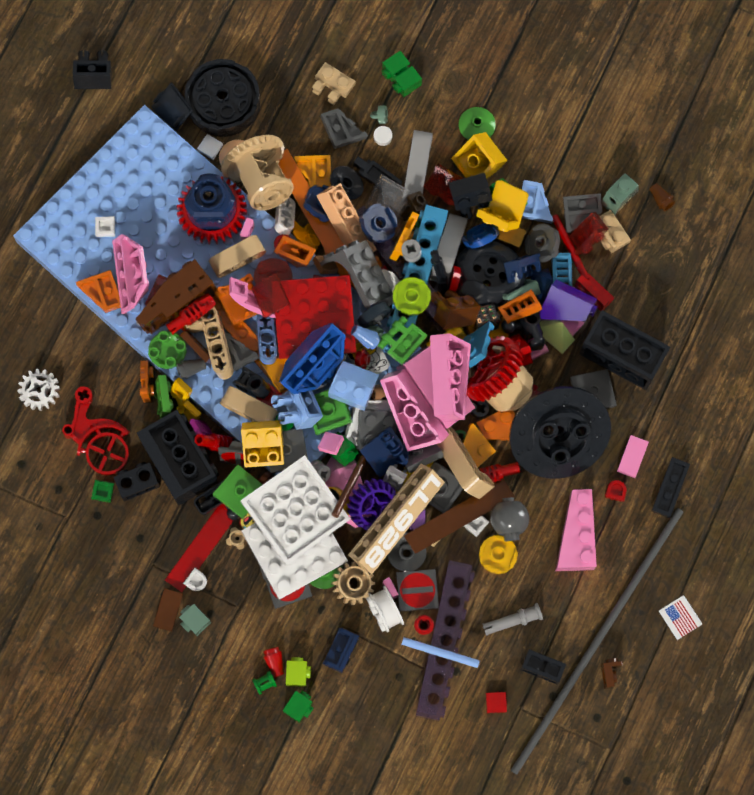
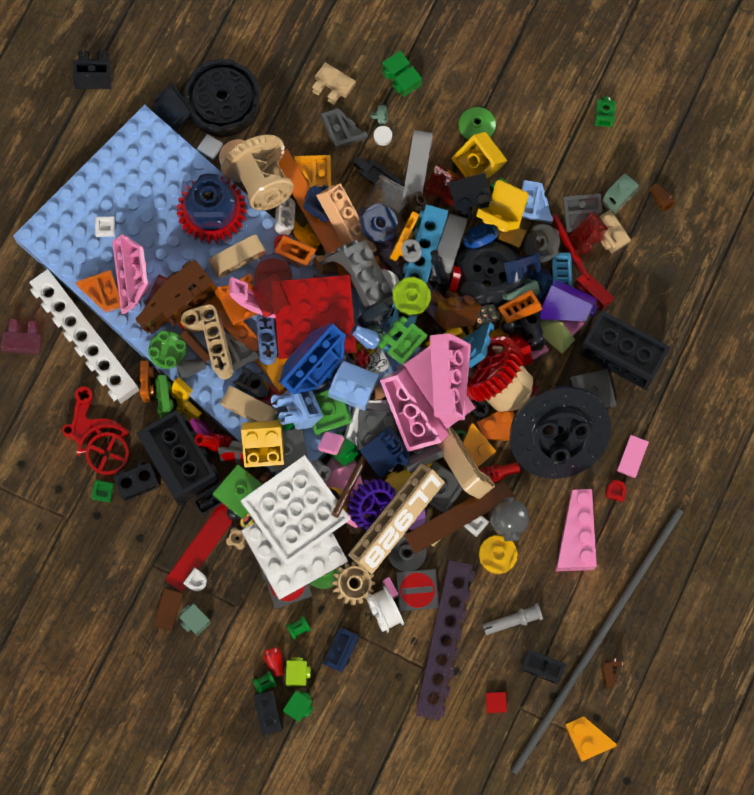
(19, 342): none -> clear pink plate
(46, 386): white gear -> none
(47, 282): none -> white brick
(191, 313): red hinge -> none
(247, 229): bright pink tile -> none
(267, 713): none -> black brick
(298, 627): none -> green bush
(349, 180): black dish -> none
(395, 477): light grey tile -> none
(424, 619): red cone -> none
(440, 652): light blue bar -> none
(588, 738): none -> light orange wing
(603, 117): none -> green brick
(670, 487): black plate -> none
(680, 617): sticker -> none

